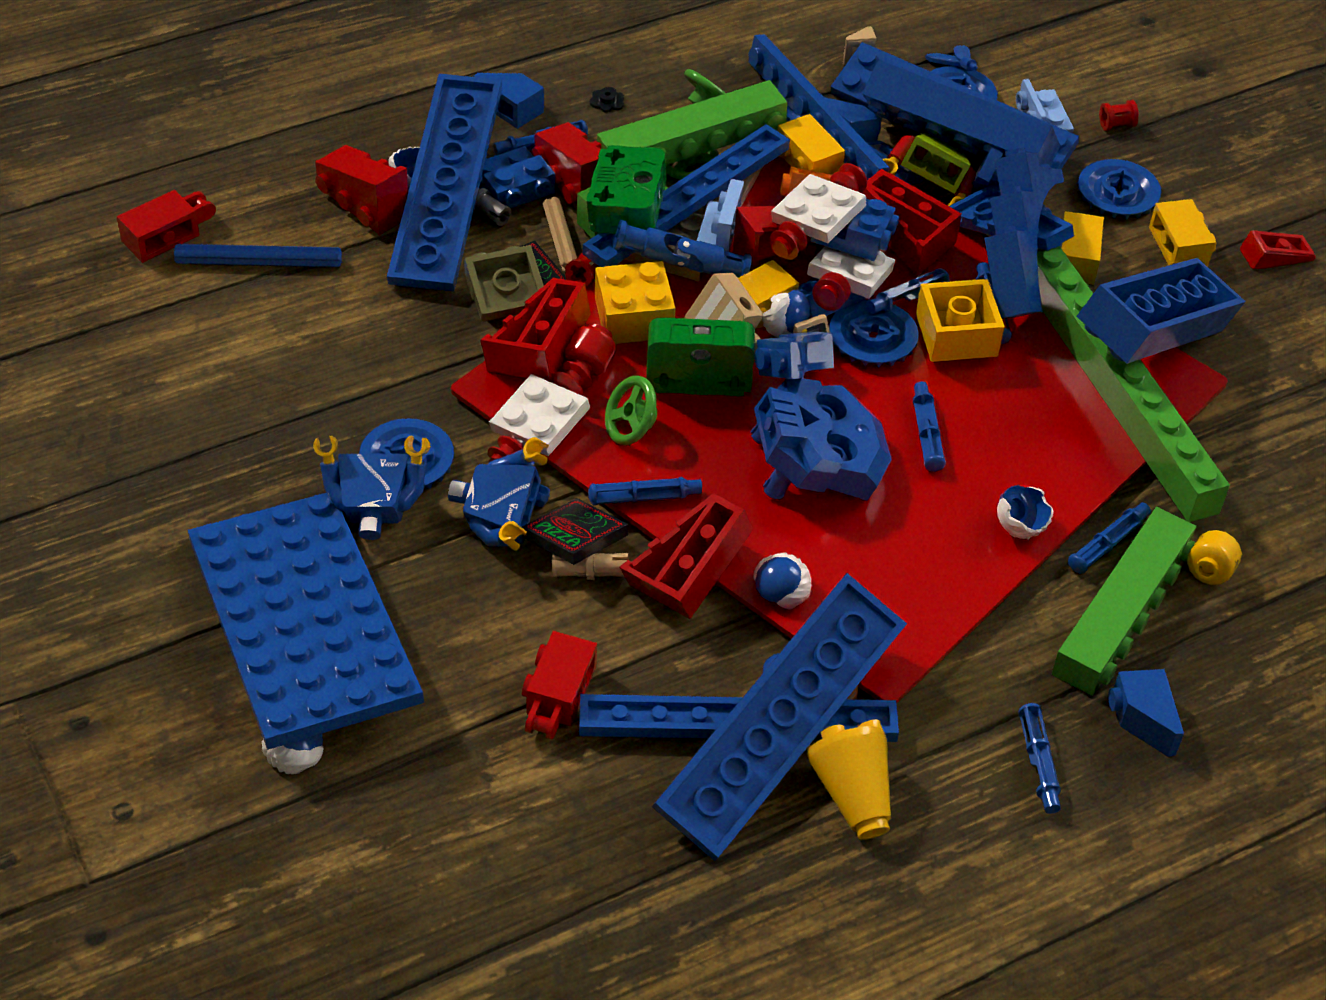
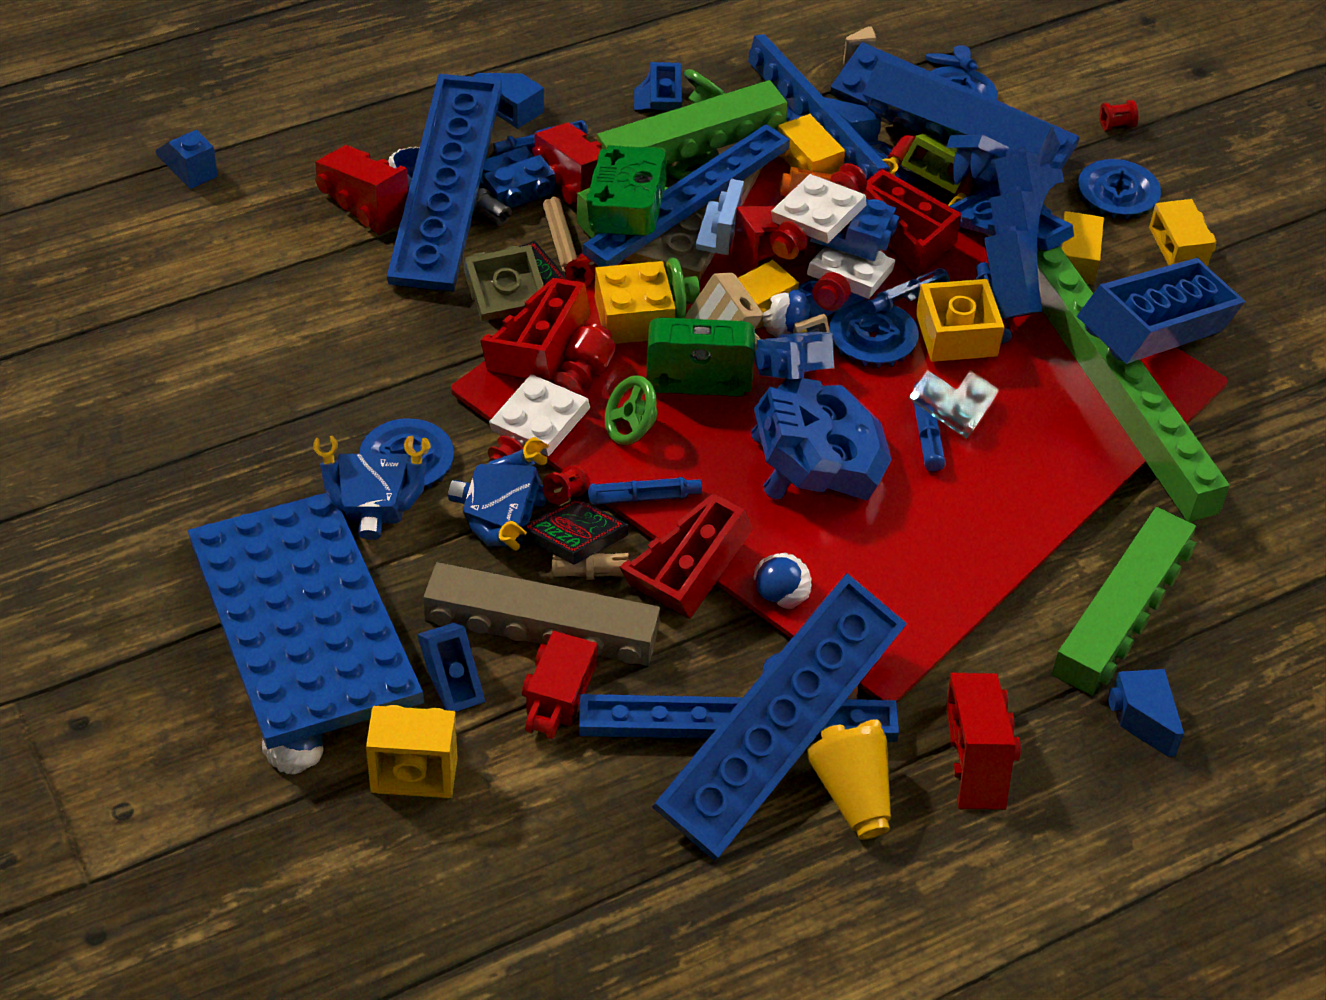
(163, 223): red brick -> none
(190, 158): none -> blue slope
(258, 255): blue axle -> none
(412, 751): none -> yellow brick
(451, 666): none -> blue slope
(534, 610): none -> dark tan brick
(574, 488): none -> red bush
(607, 99): black plant -> none
(660, 88): none -> blue slope
(683, 289): none -> bright green piece
(687, 253): blue piece -> none
(956, 408): none -> clear light blue plate
(973, 154): none -> blue tile
(983, 739): none -> red wedge
(1024, 511): blue hair -> none
(1041, 756): blue piece -> none
(1042, 105): light blue bracket -> none
(1107, 539): blue piece -> none
(1216, 554): yellow head -> none
(1275, 249): red slope -> none

